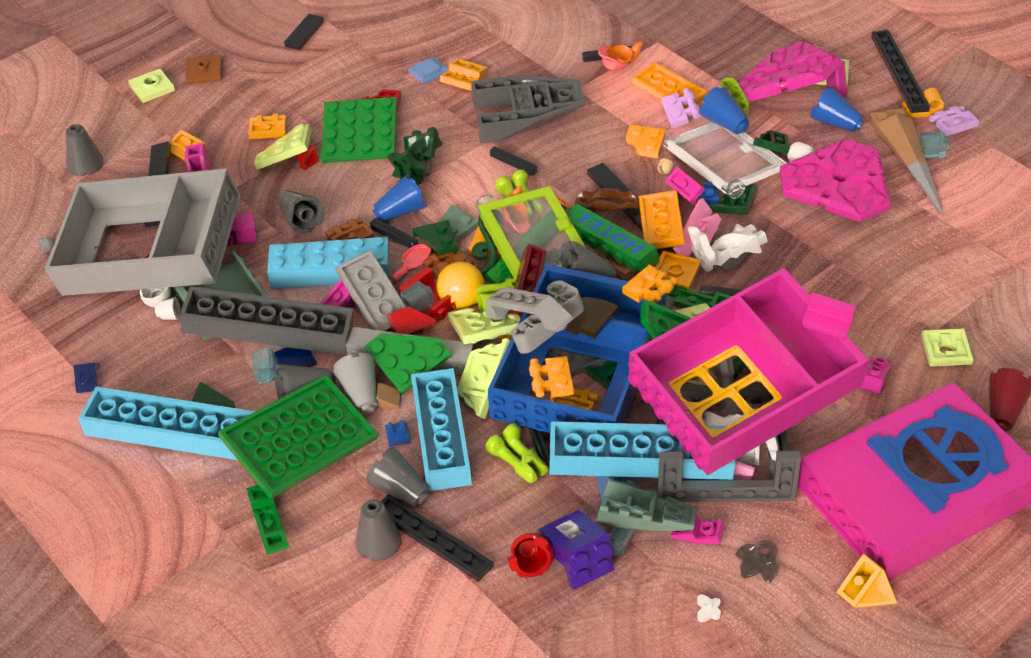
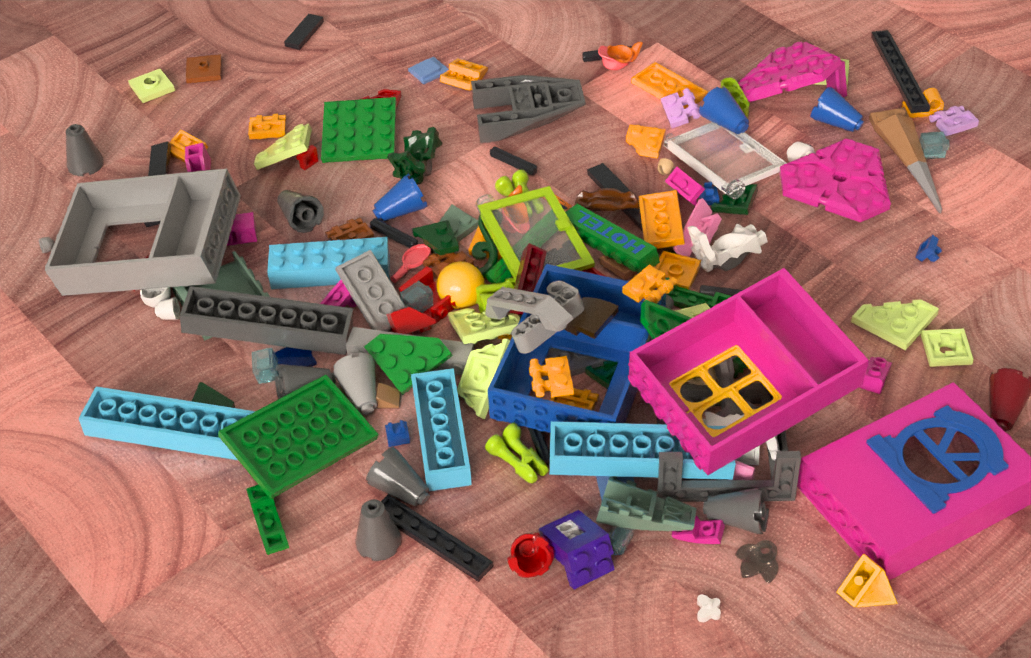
(85, 377): clear blue bracket -> none
(582, 259): dark grey cone -> none
(740, 509): none -> dark grey cone
(773, 141): dark green wing -> none
(828, 316): dark pink panel -> none
(896, 321): none -> yellowish green plate
(929, 249): none -> blue tile

